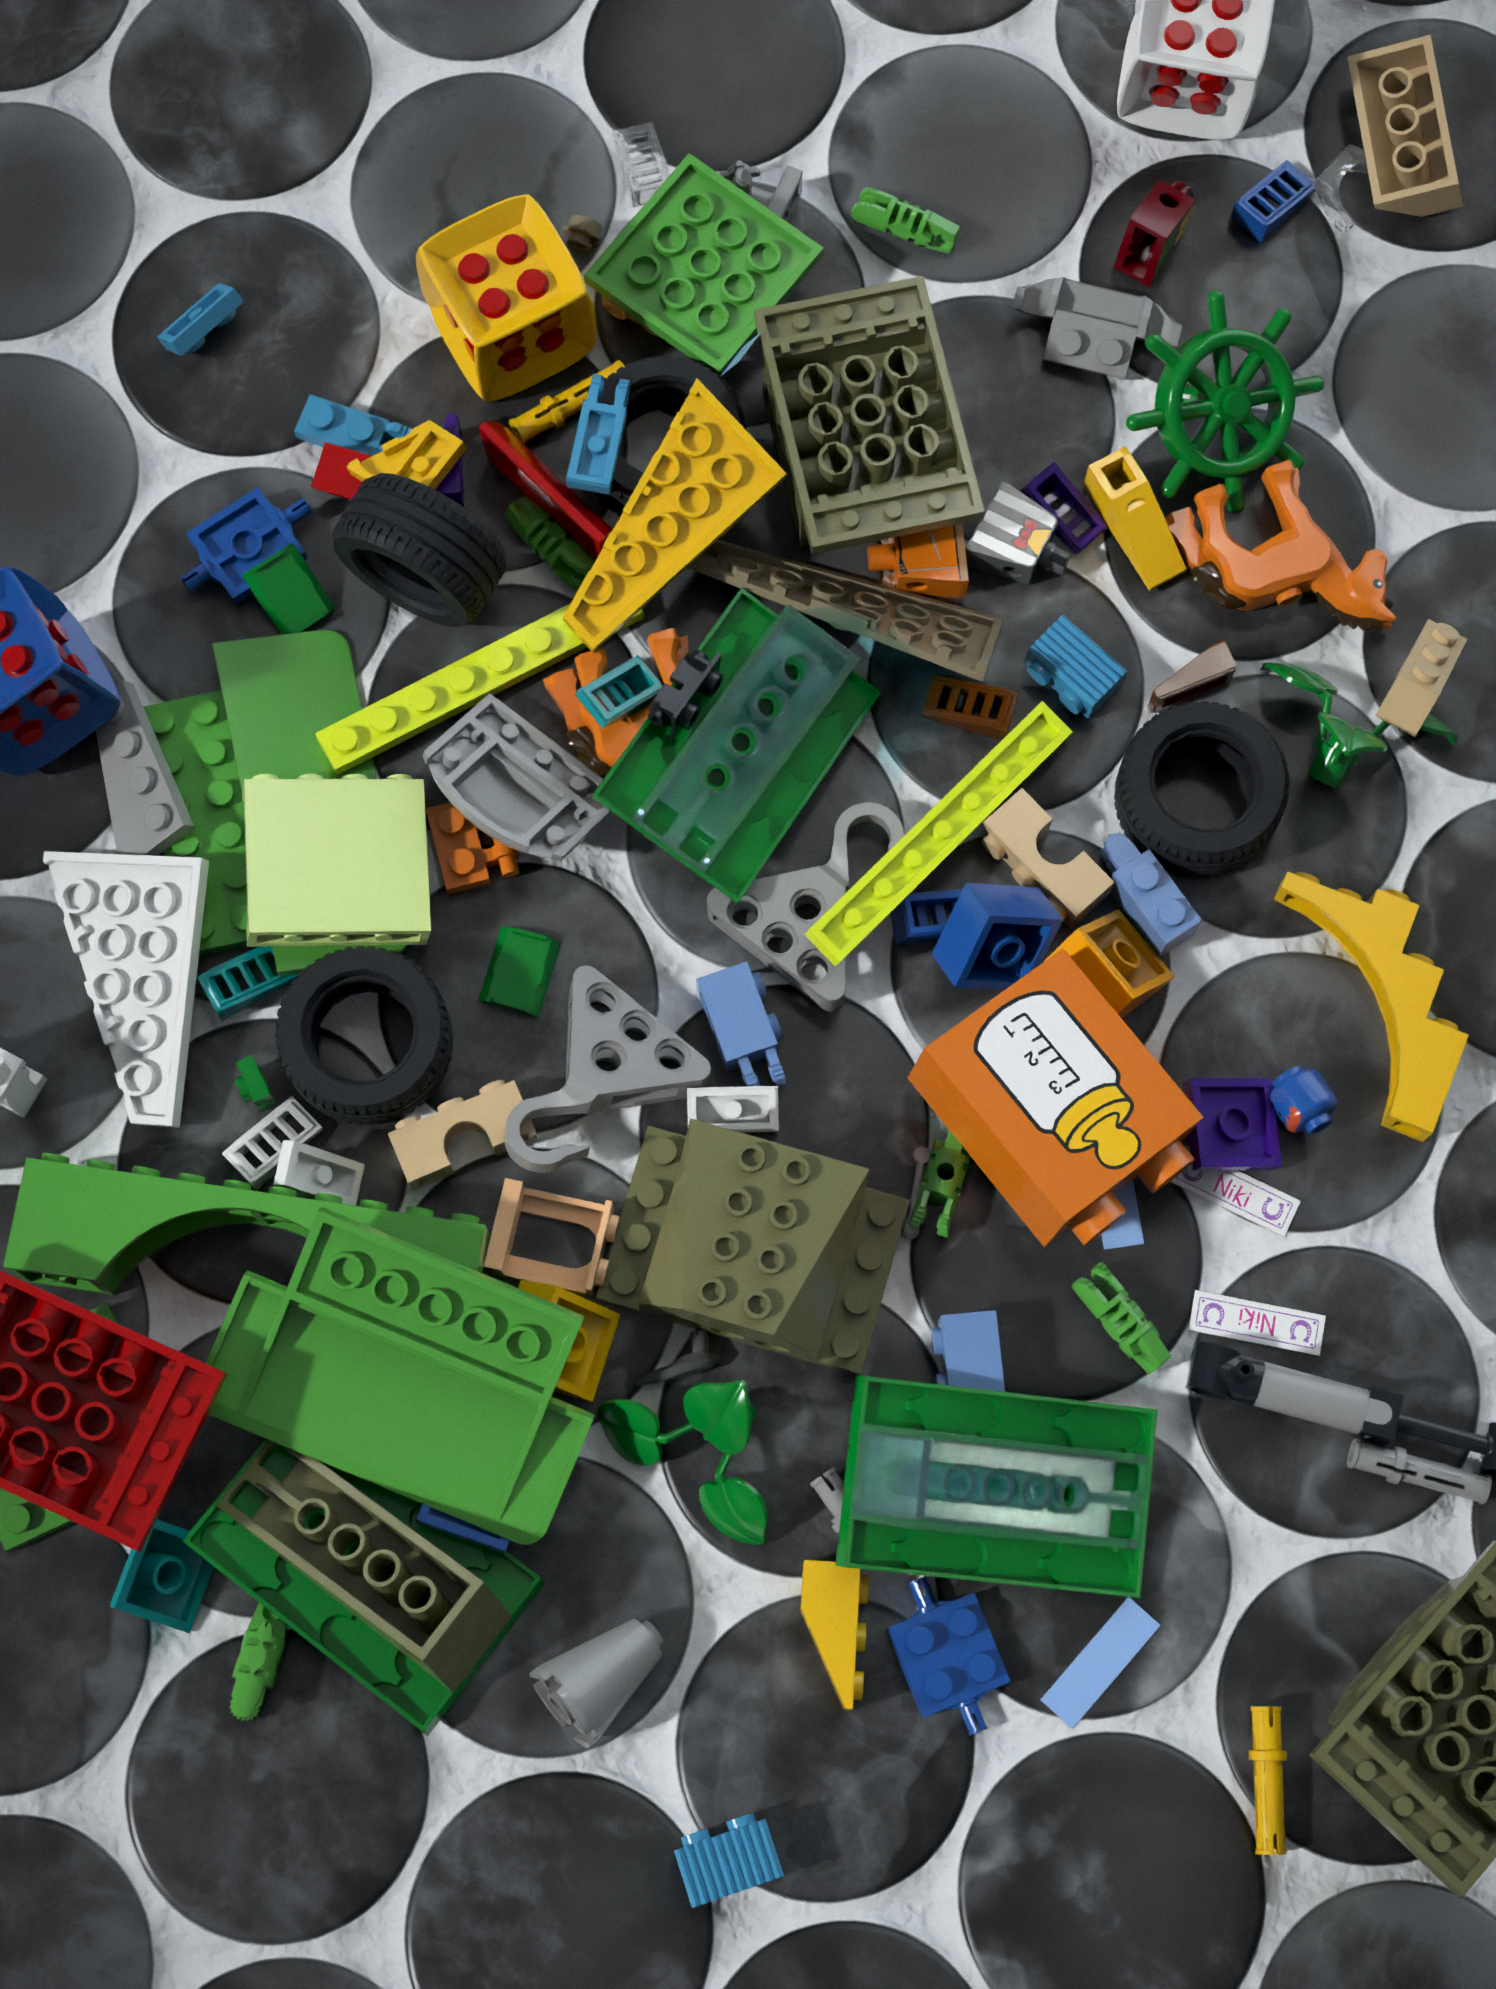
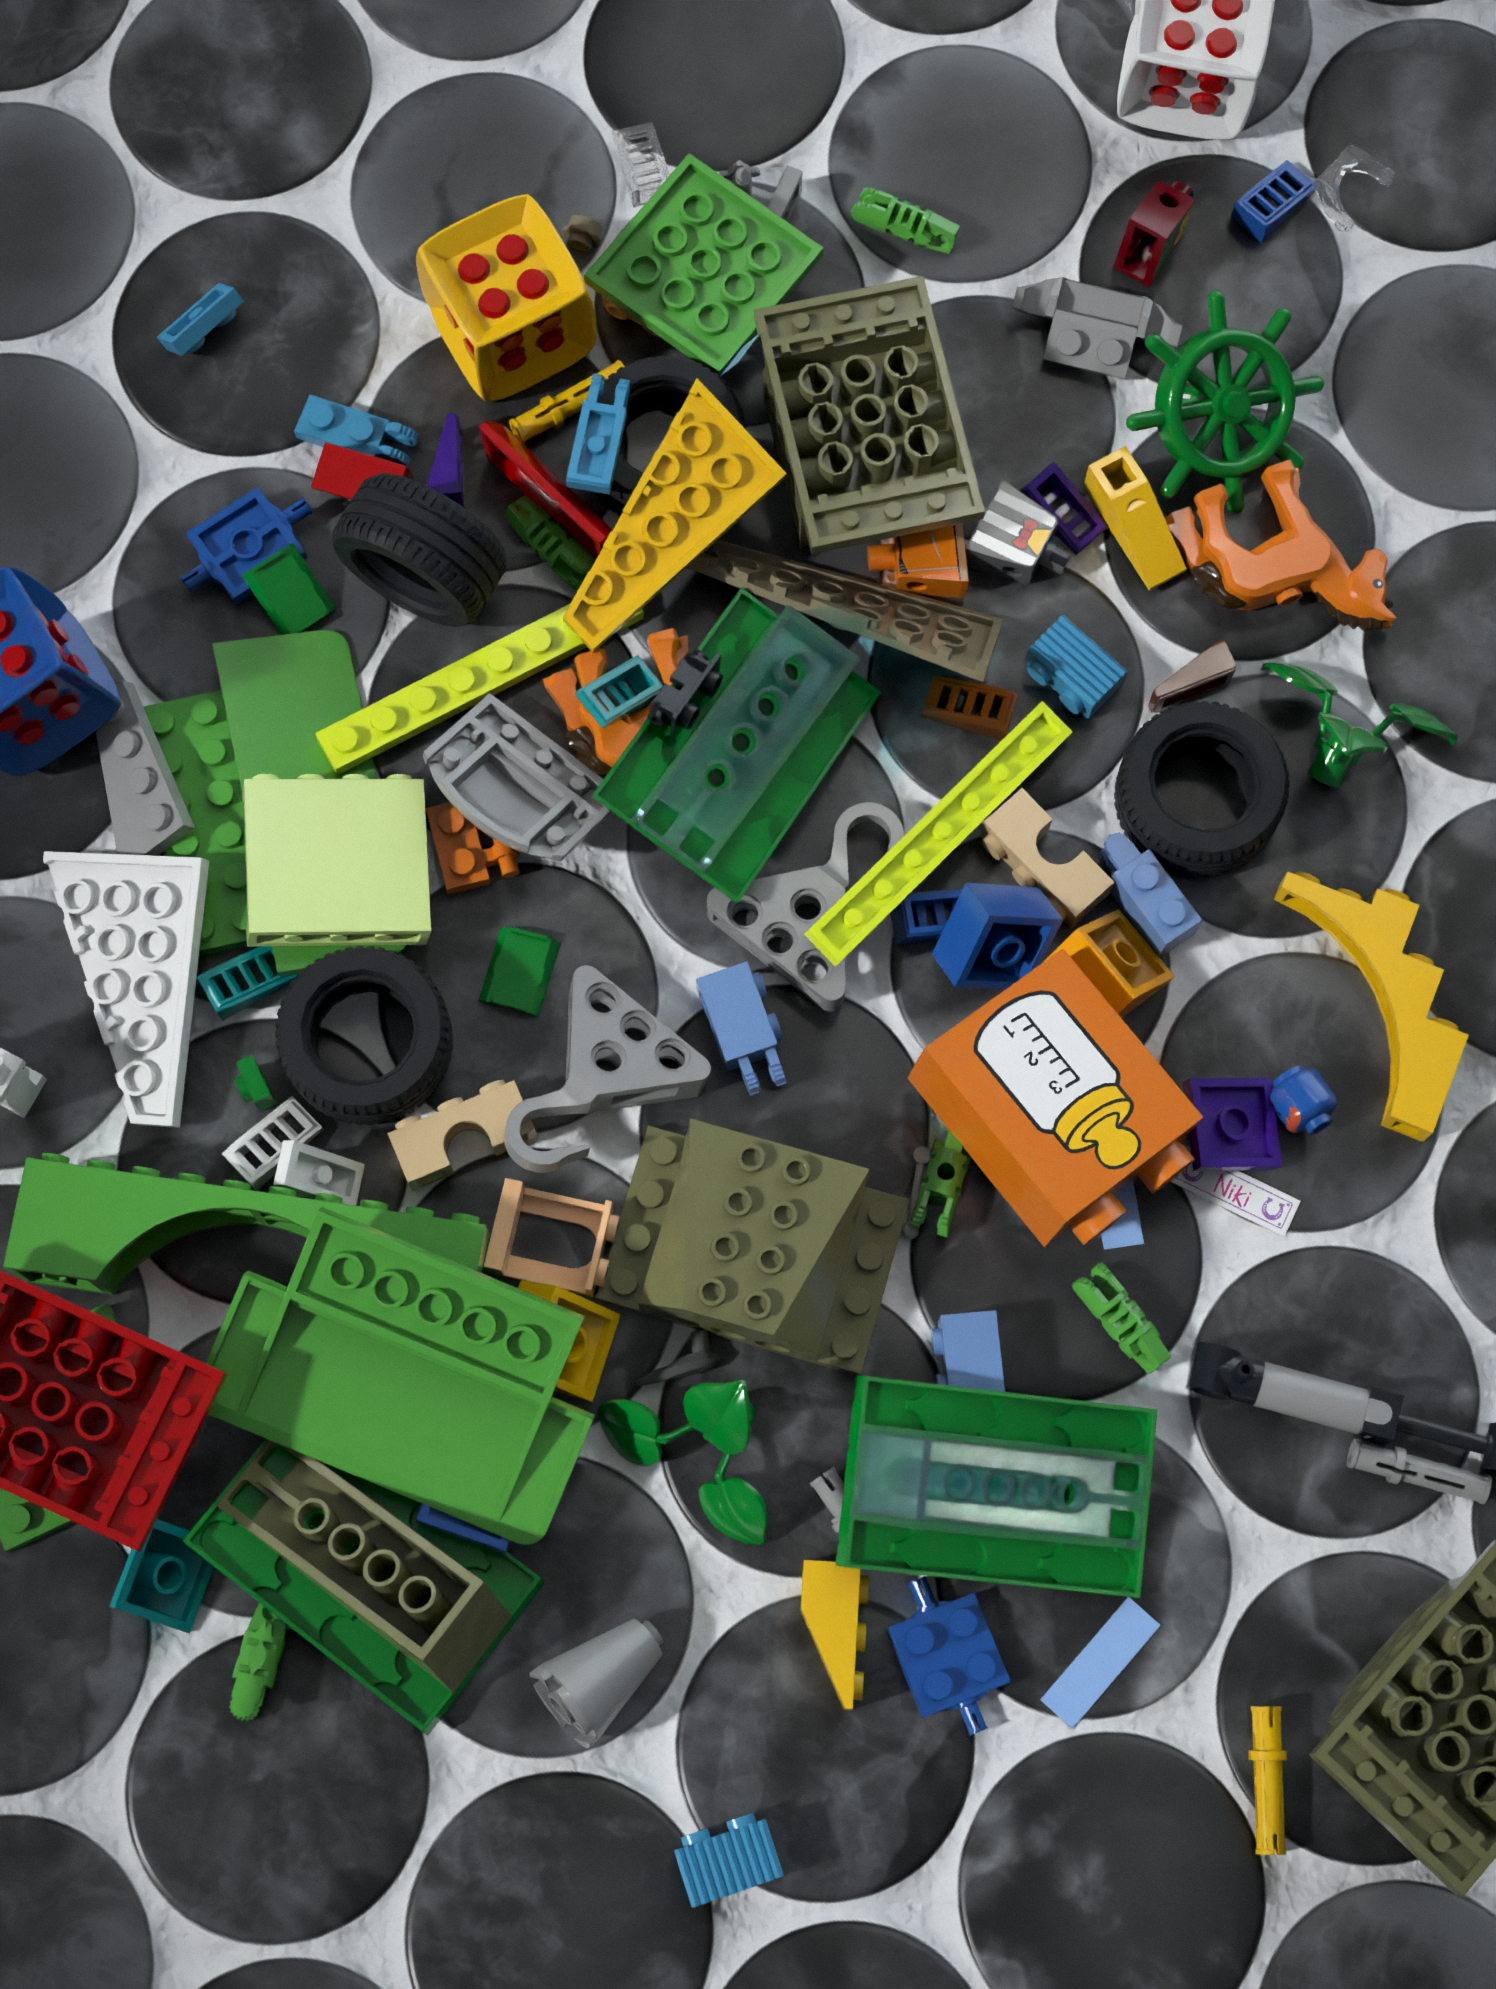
(421, 455): yellow wing -> none
(735, 1107): white slope -> none
(1257, 1322): white sticker -> none
(1405, 128): tan slope -> none
(1422, 677): tan arch -> none

